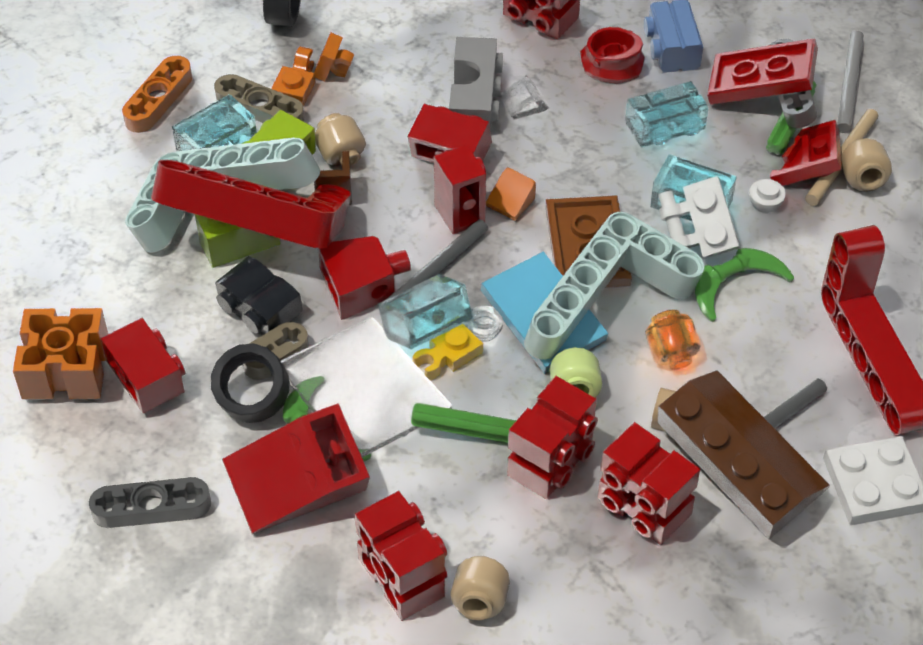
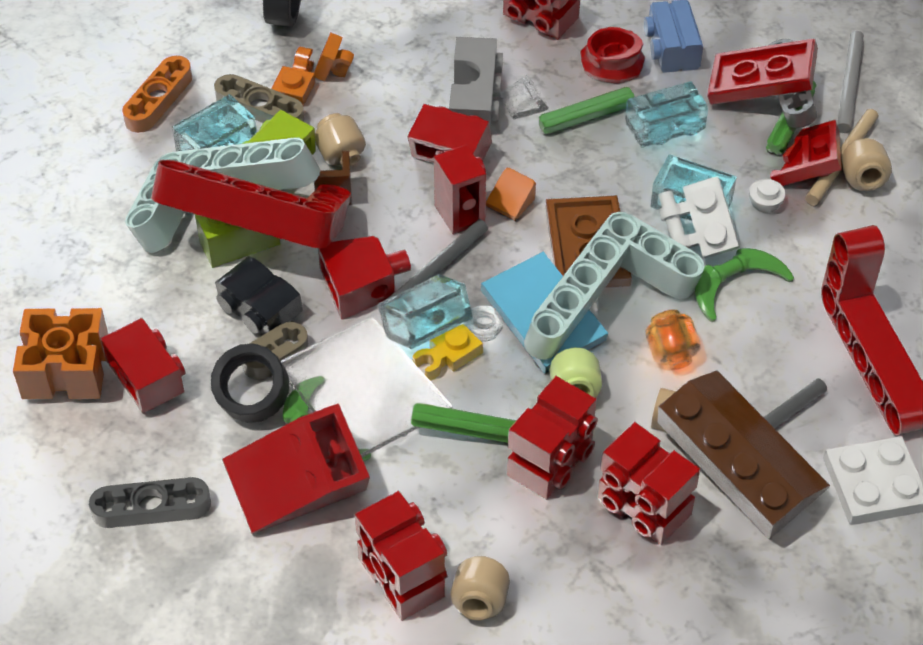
(585, 110): none -> bright green axle

